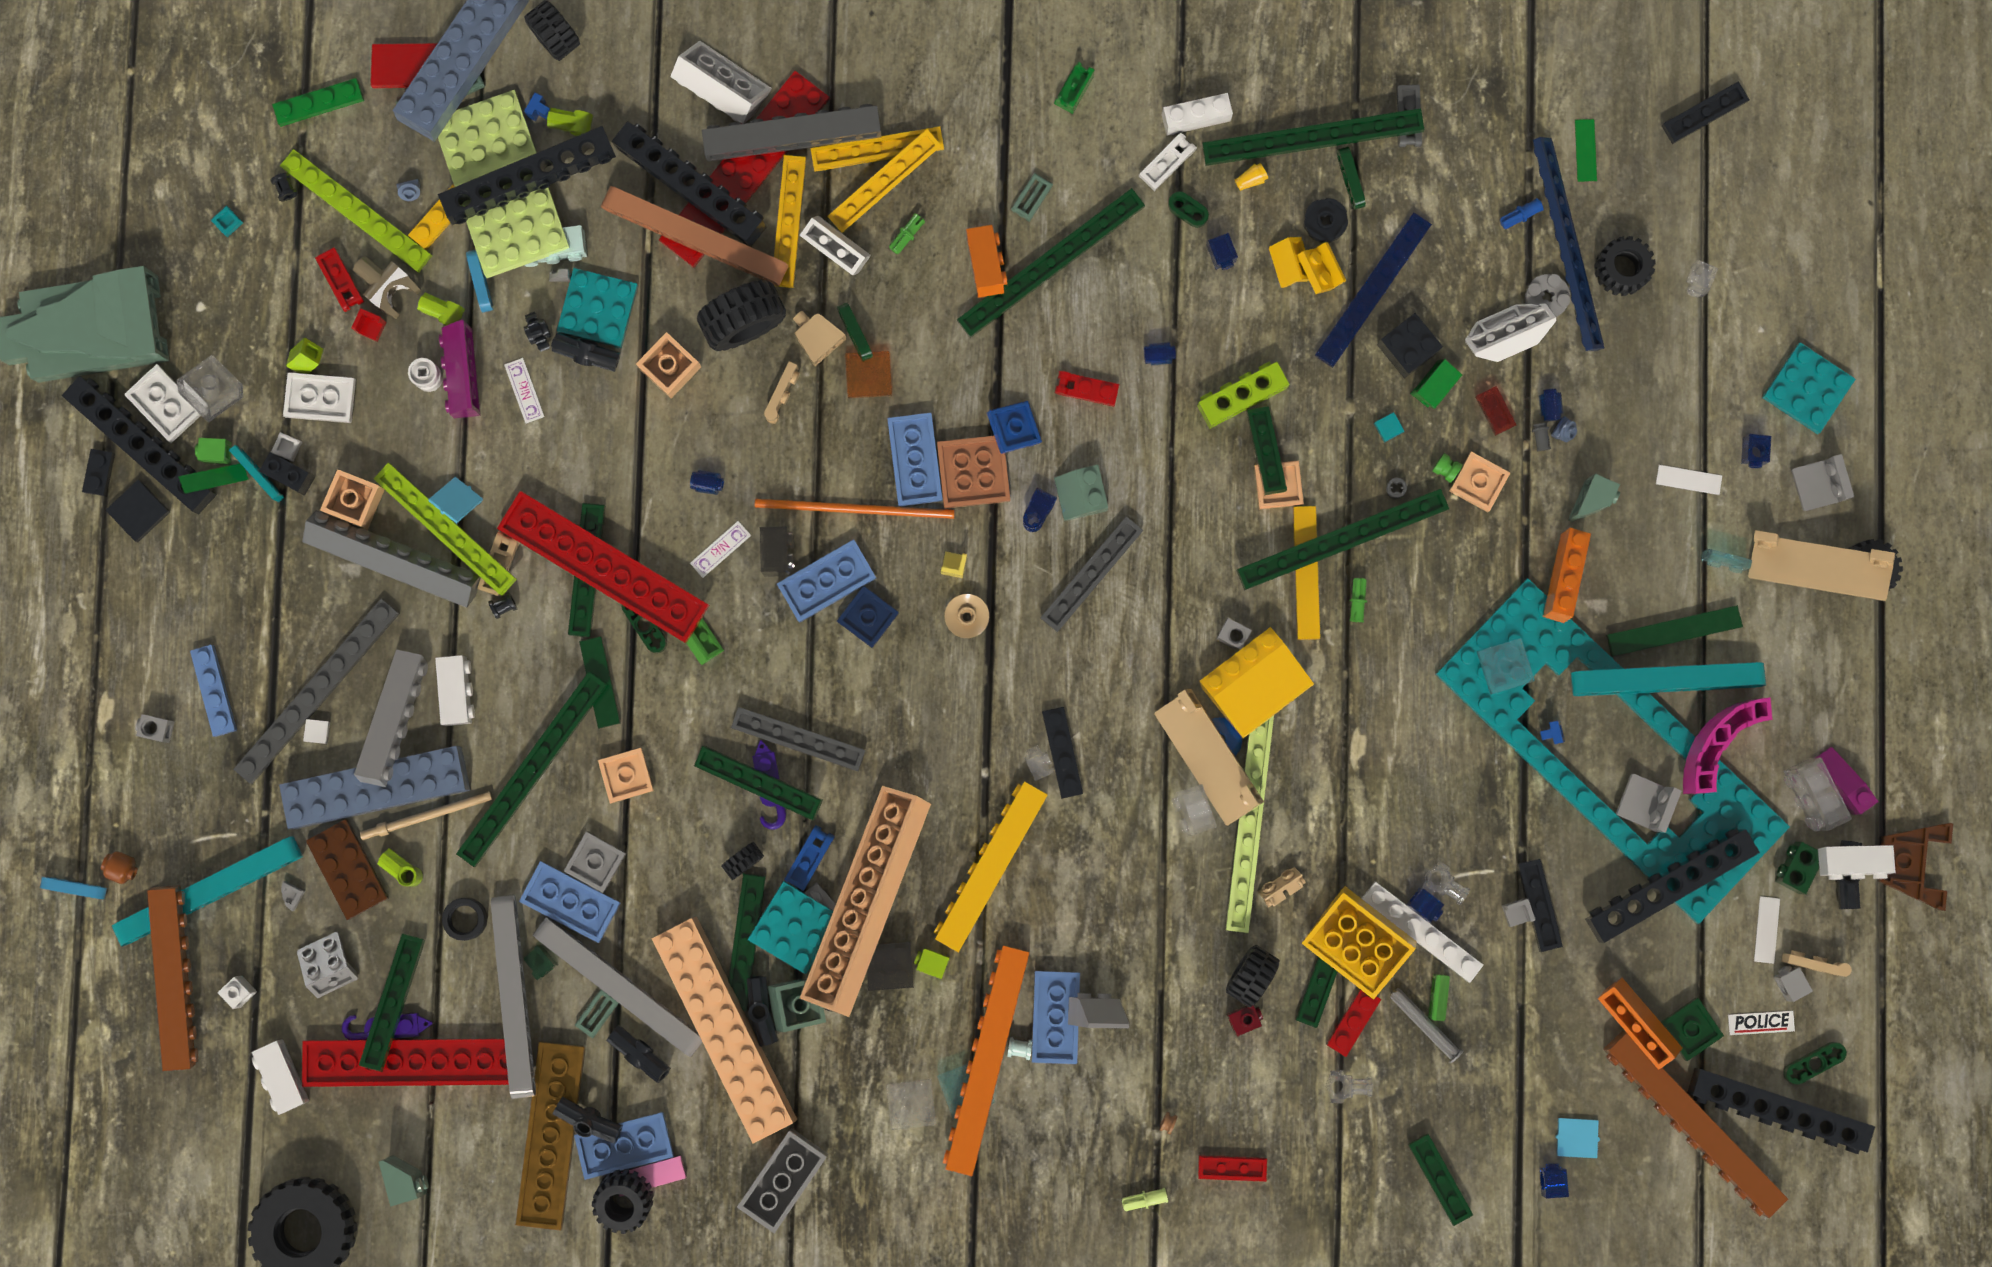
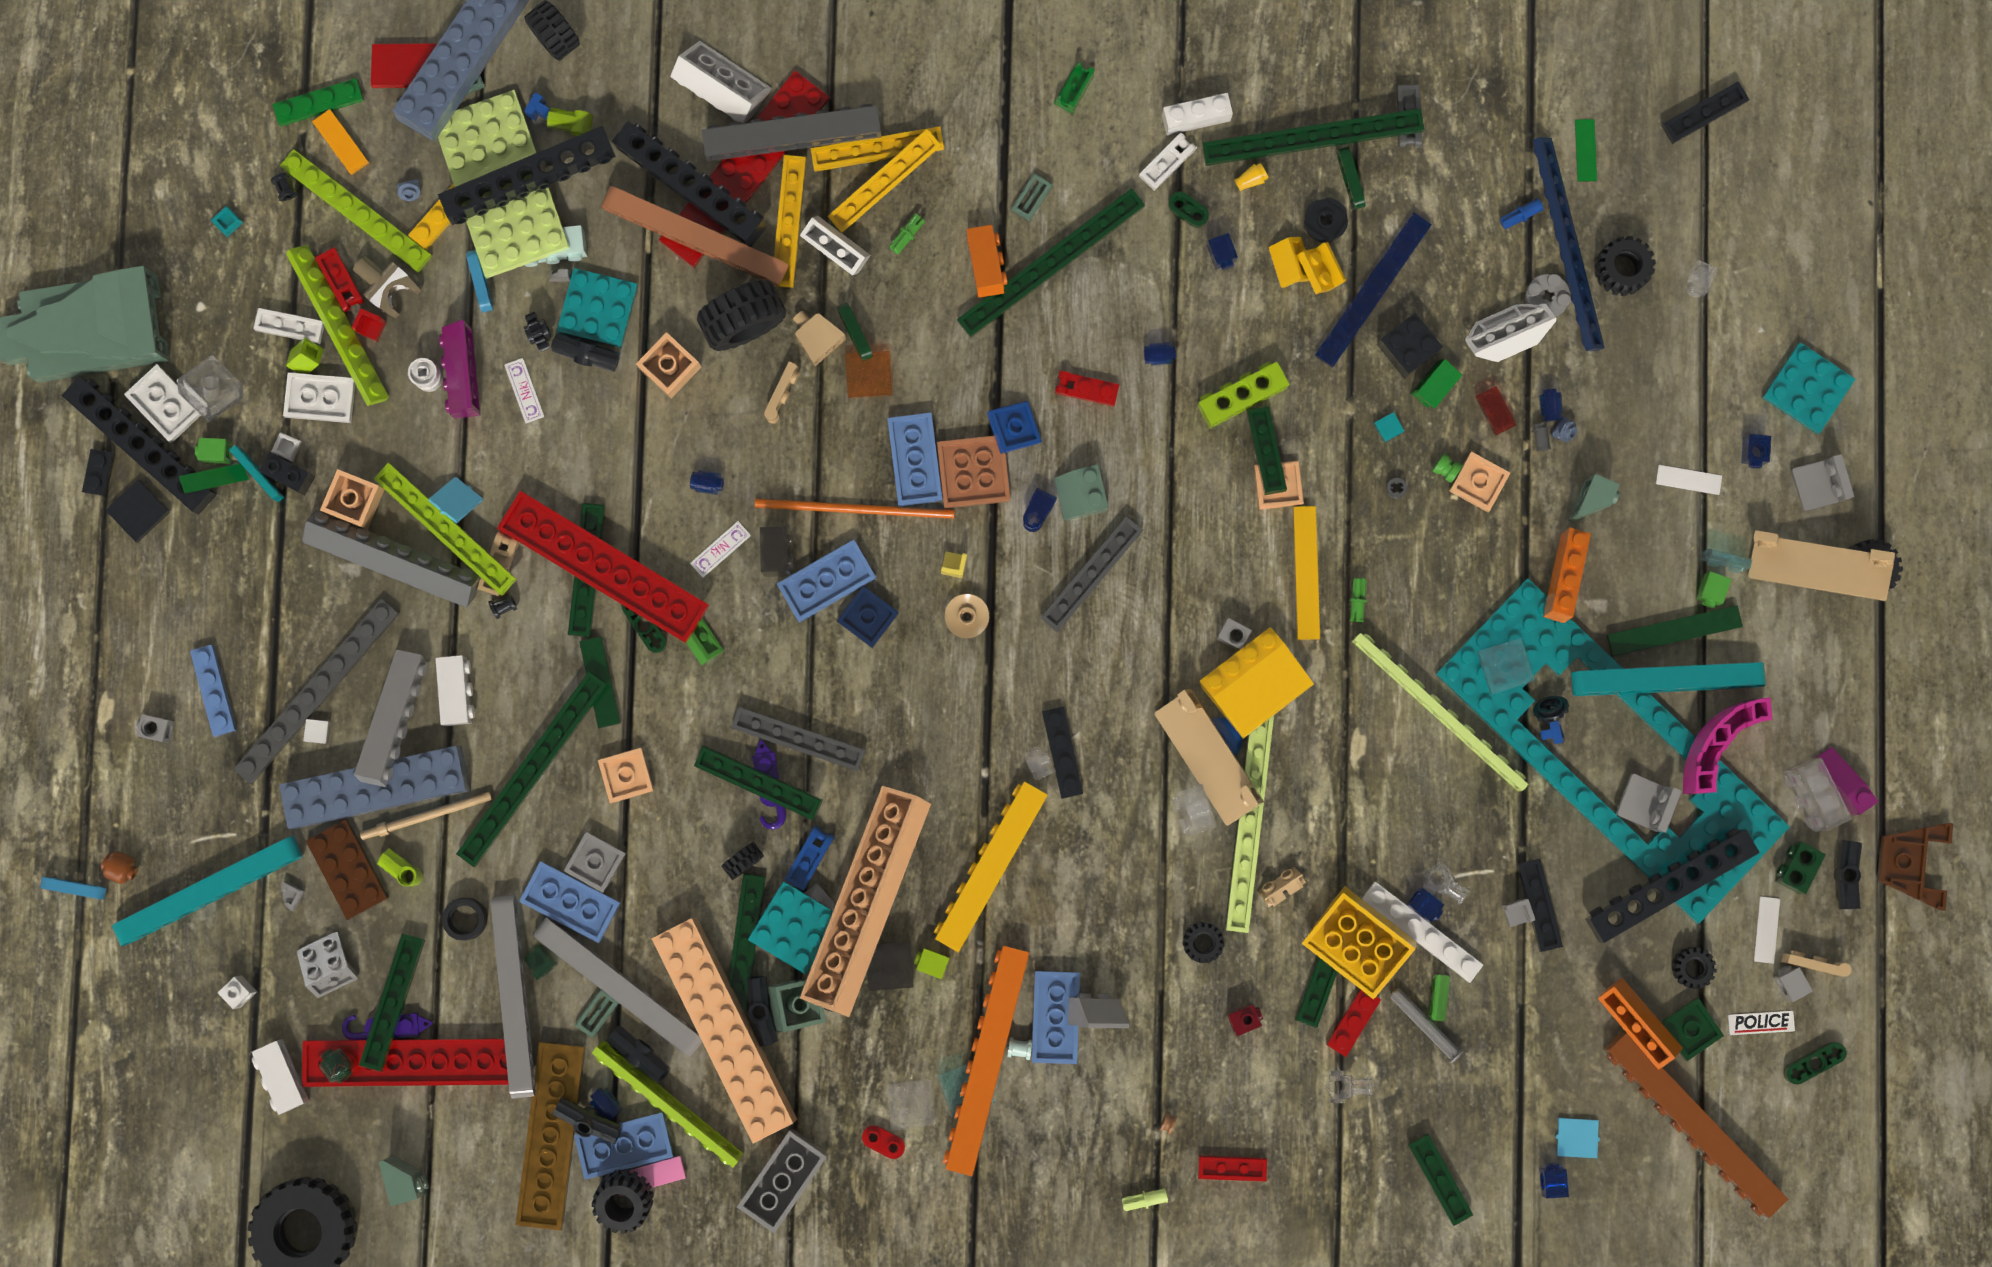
(172, 978): dark orange brick -> none
(288, 325): none -> white plate
(336, 1065): none -> head
(337, 325): none -> lime plate
(340, 142): none -> light orange tile
(444, 311): lime piece -> none
(605, 1103): none -> clear blue brick
(667, 1103): none -> lime plate
(883, 1142): none -> red plate
(1189, 942): none -> black tyre
(1252, 976): black tyre -> none
(1342, 539): dark green plate -> none
(1446, 717): none -> yellowish green plate
(1545, 708): none -> black gear
(1707, 968): none -> black tyre
(1713, 589): none -> bright green brick
(1856, 861): white brick -> none
(1859, 1133): black brick -> none

